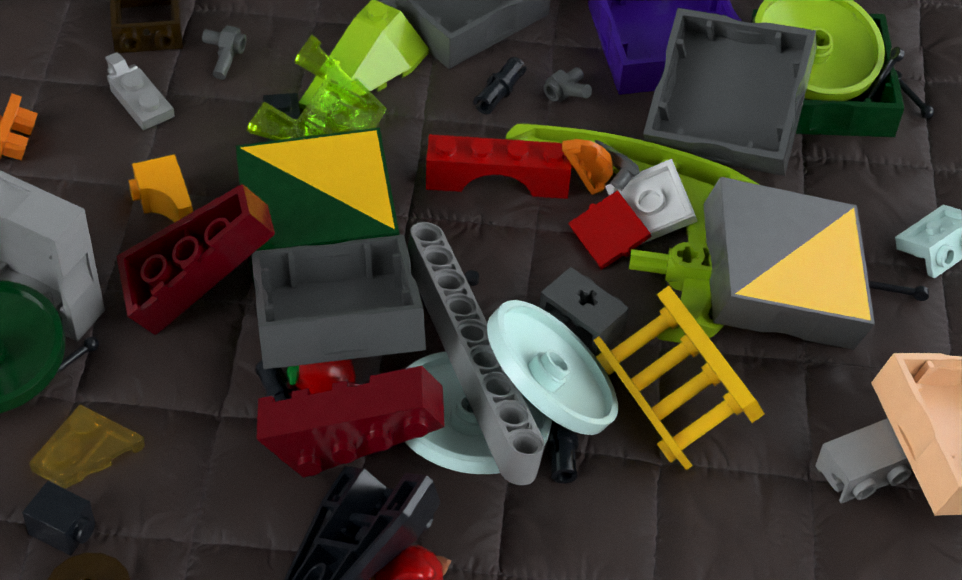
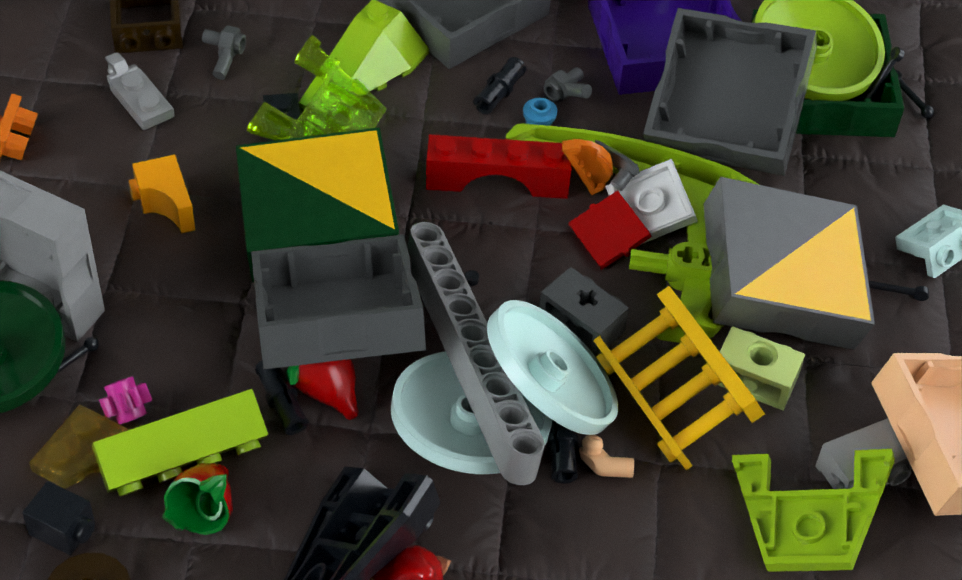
(125, 400): none -> dark pink gear
(179, 441): none -> lime brick
(191, 256): dark red wedge -> none
(199, 499): none -> green hat
(350, 420): dark red wedge -> none
(540, 111): none -> dark azure plate
(601, 462): none -> light nougat arm
(763, 366): none -> yellowish green brick
(812, 526): none -> lime wing

